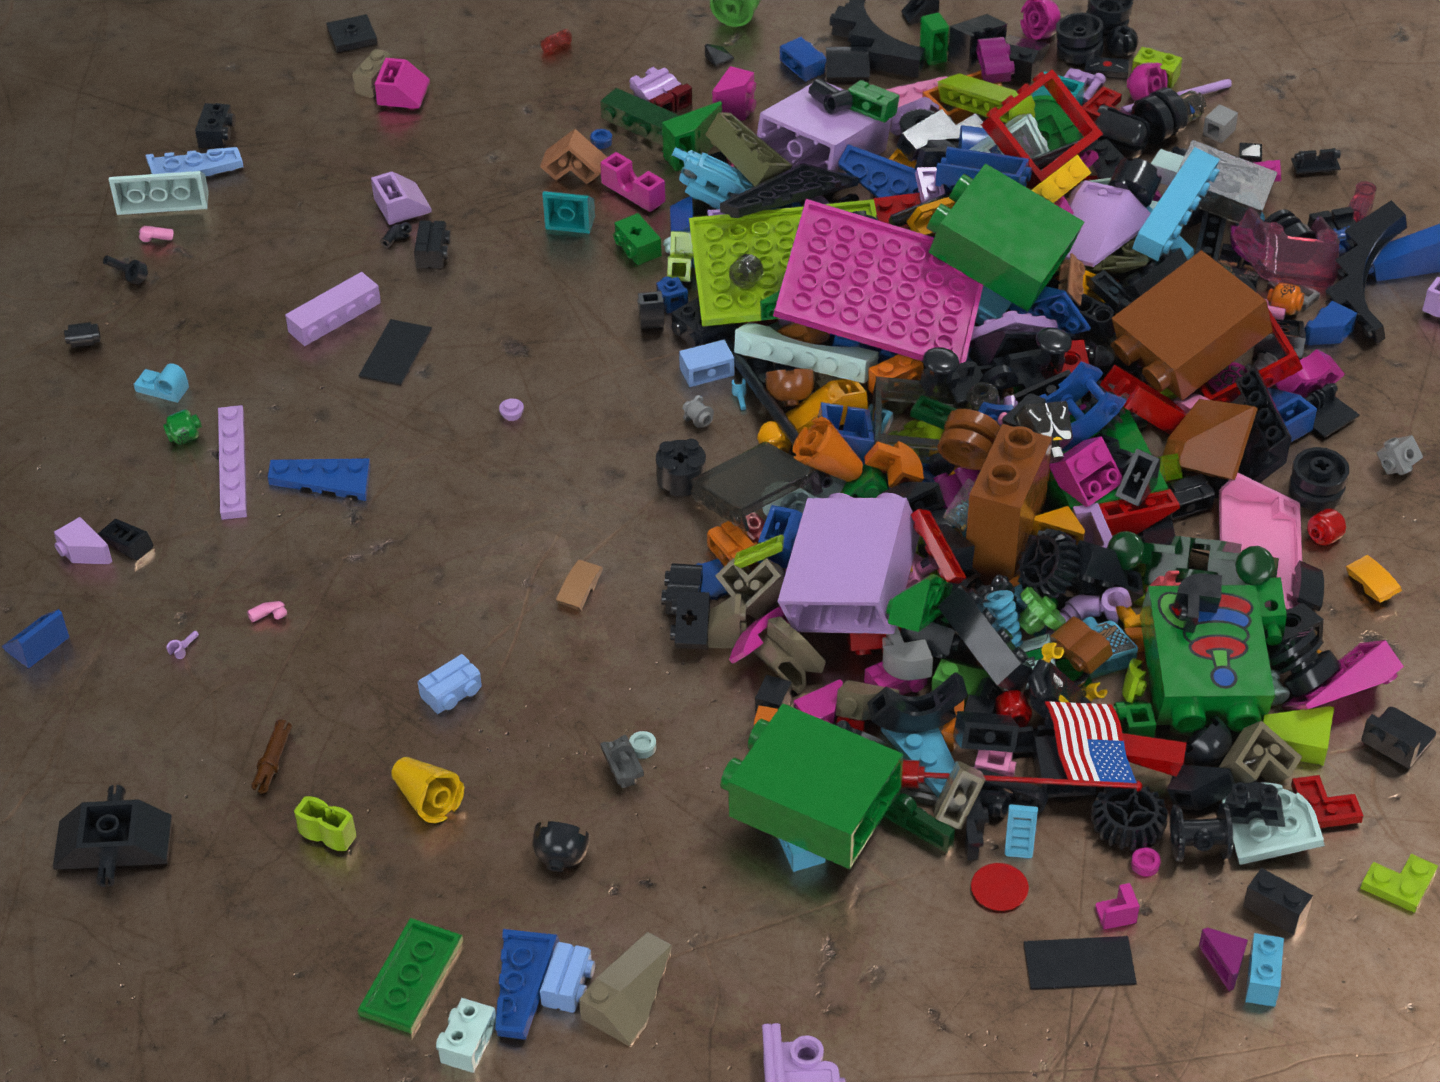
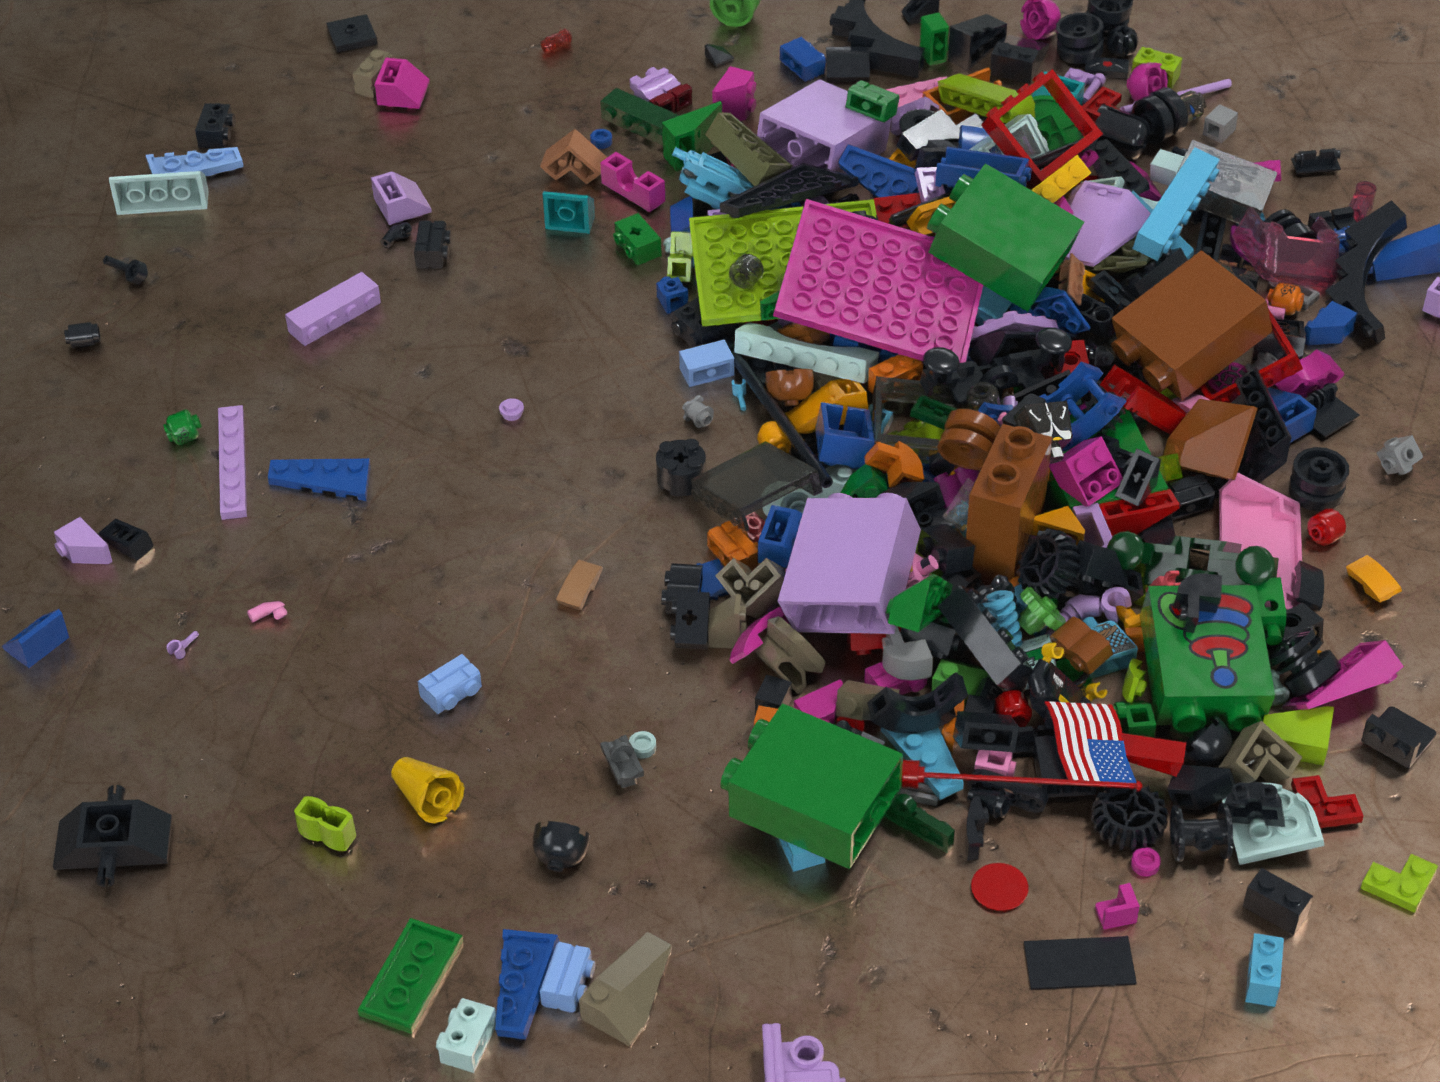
(150, 232): bright pink arm -> none
(167, 385): medium azure plate -> none
(268, 764): reddish brown pin -> none
(395, 352): black window -> none
(651, 310): black brick -> none
(759, 551): lime tile -> none
(827, 451): orange cone -> none
(830, 97): black piece -> none
(937, 546): red plate -> none
(958, 795): dark tan brick -> none
(994, 60): magenta brick -> none
(1021, 832): medium azure slope -> none
(1137, 177): black brick -> none
(1224, 953): magenta slope -> none
(1250, 152): black tile -> none

